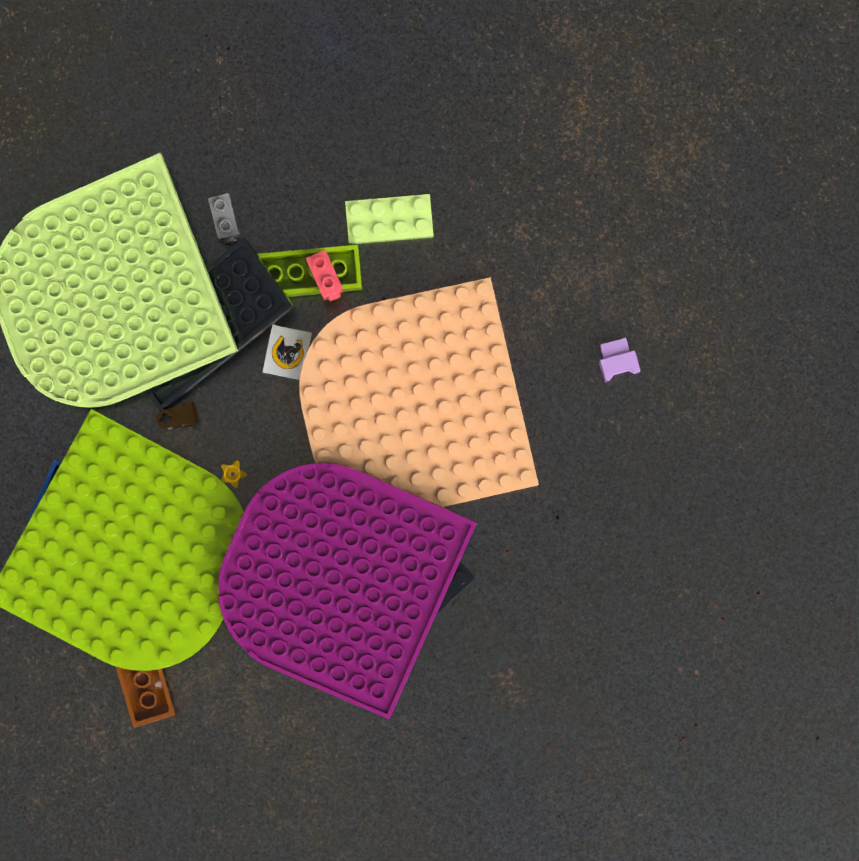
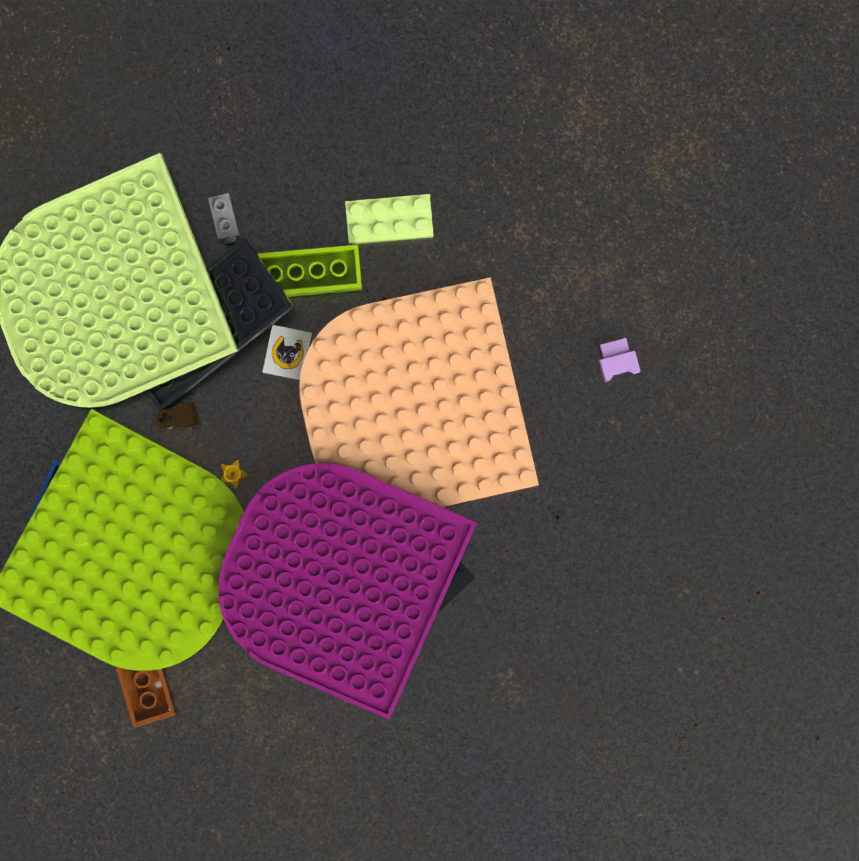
(325, 275): coral brick -> none

